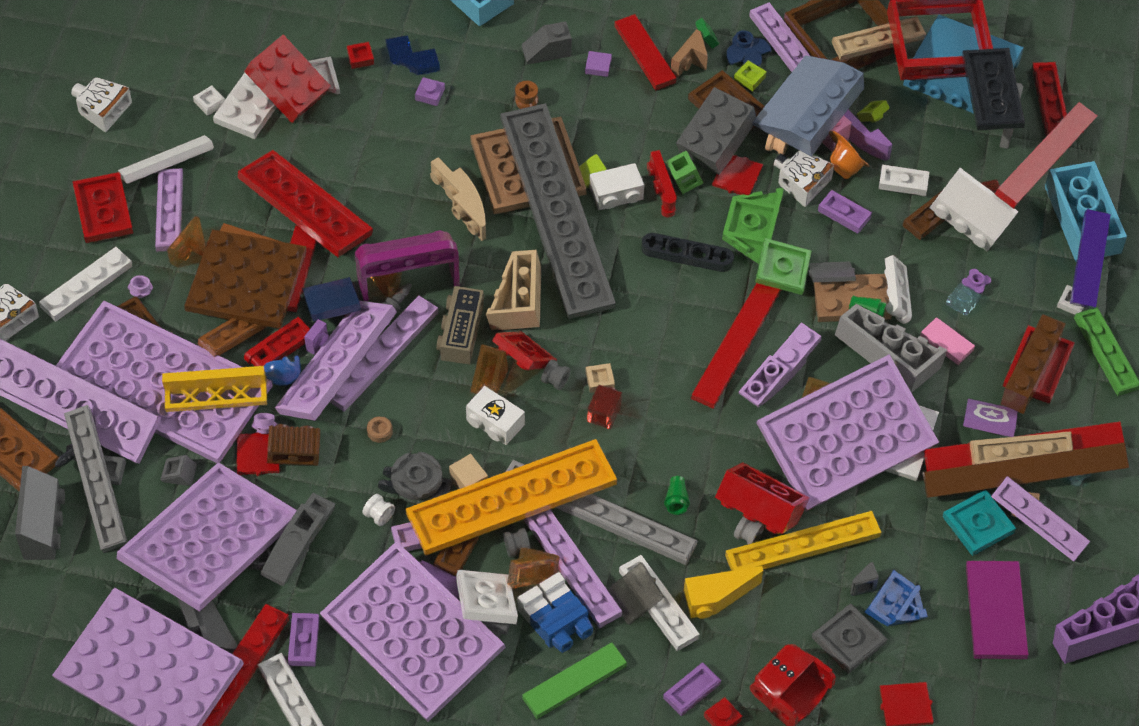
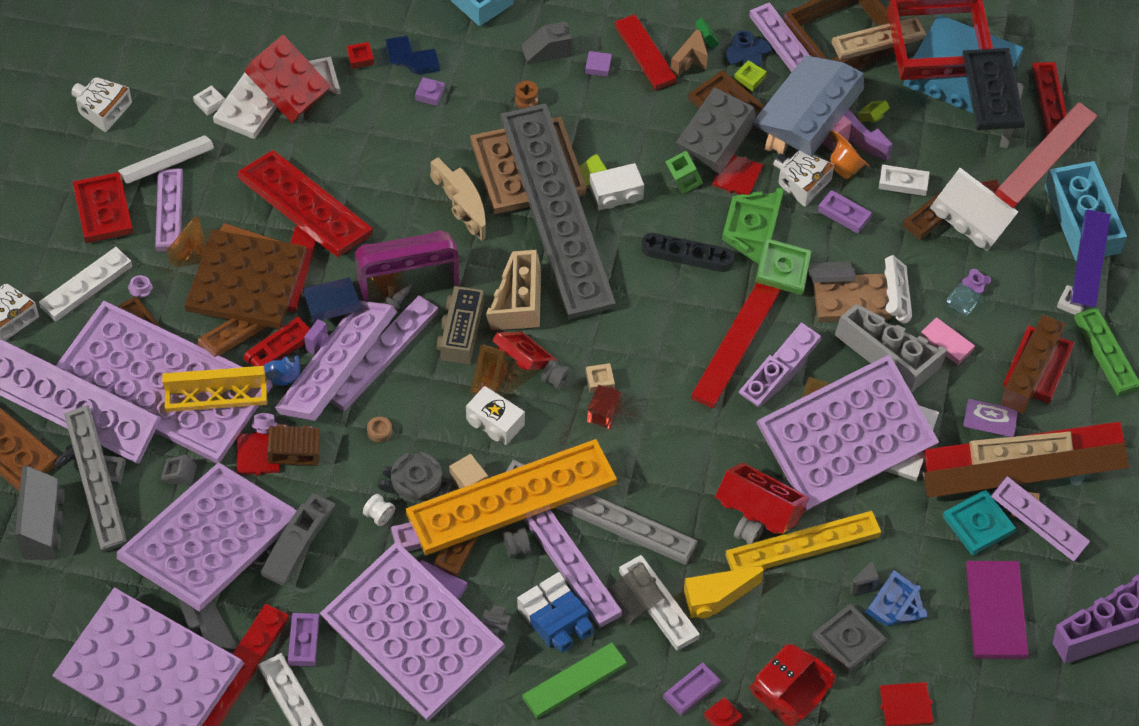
(486, 597): white tile -> none
(532, 568): clear orange slope -> none
(662, 183): red plate -> none
(677, 496): green cone -> none
(872, 304): green cone -> none

